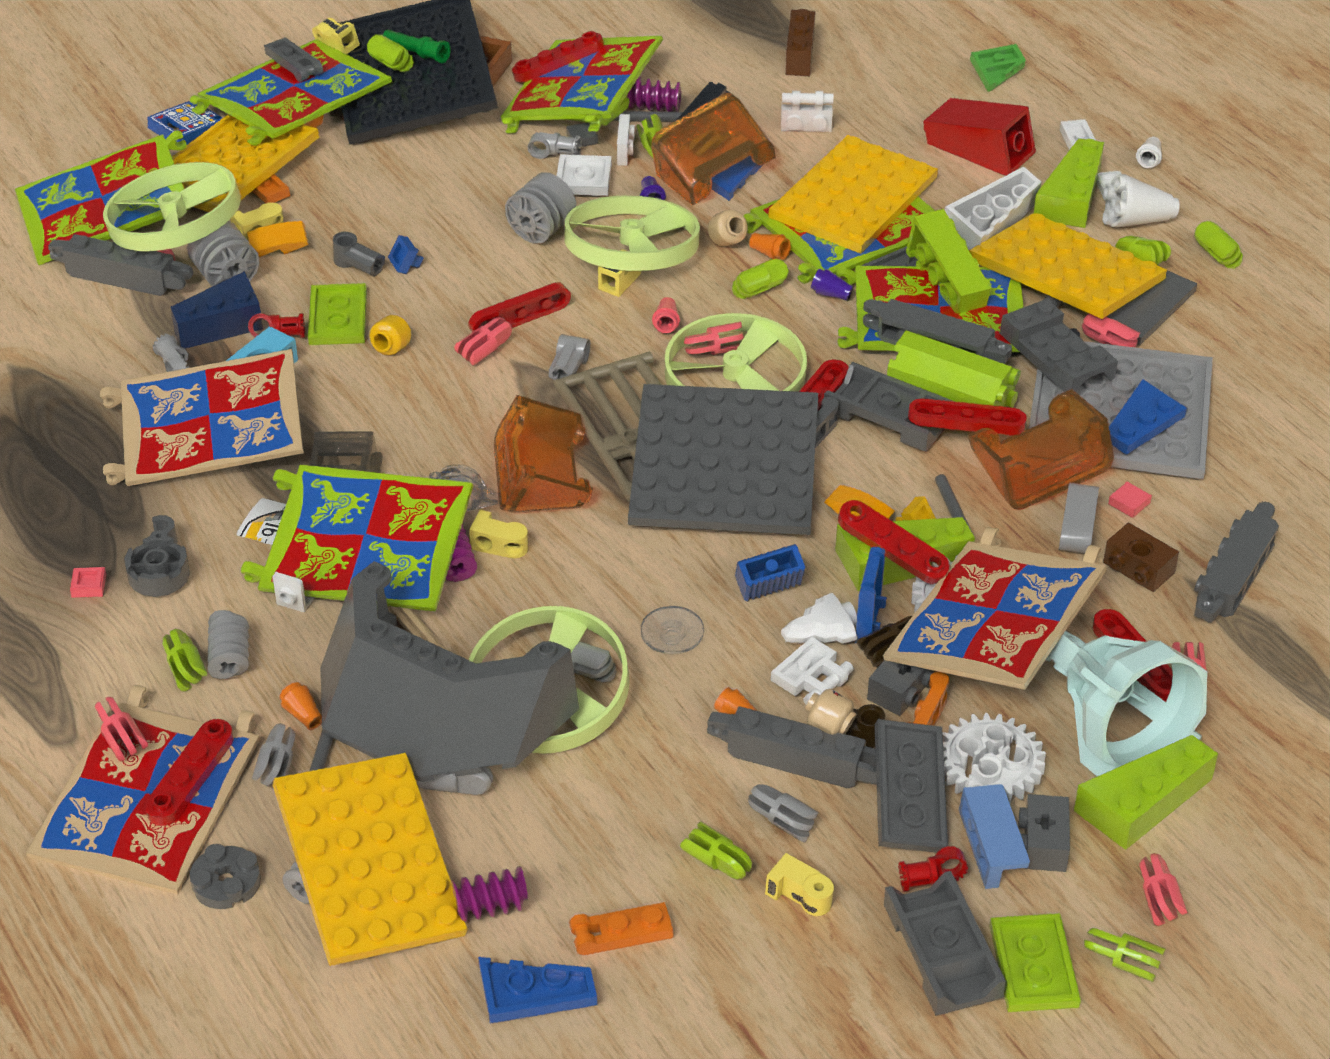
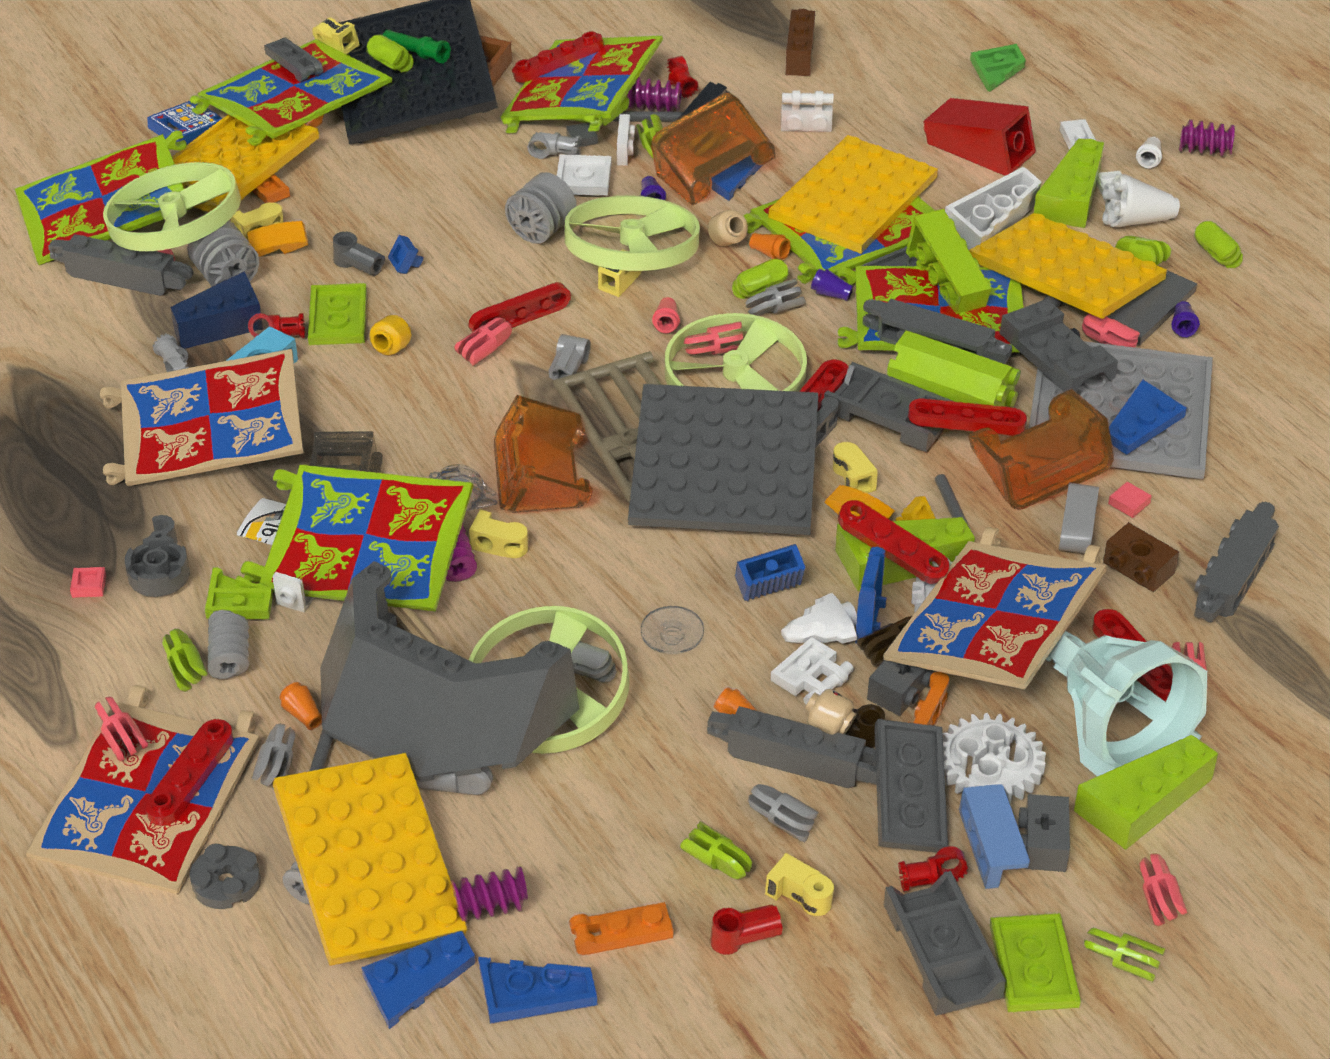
(238, 596): none -> lime wing
(413, 974): none -> blue wing
(680, 73): none -> red connector
(735, 928): none -> red piece
(776, 299): none -> light grey arm
(854, 467): none -> light yellow leg
(1185, 320): none -> dark purple cone
(1207, 137): none -> magenta piece

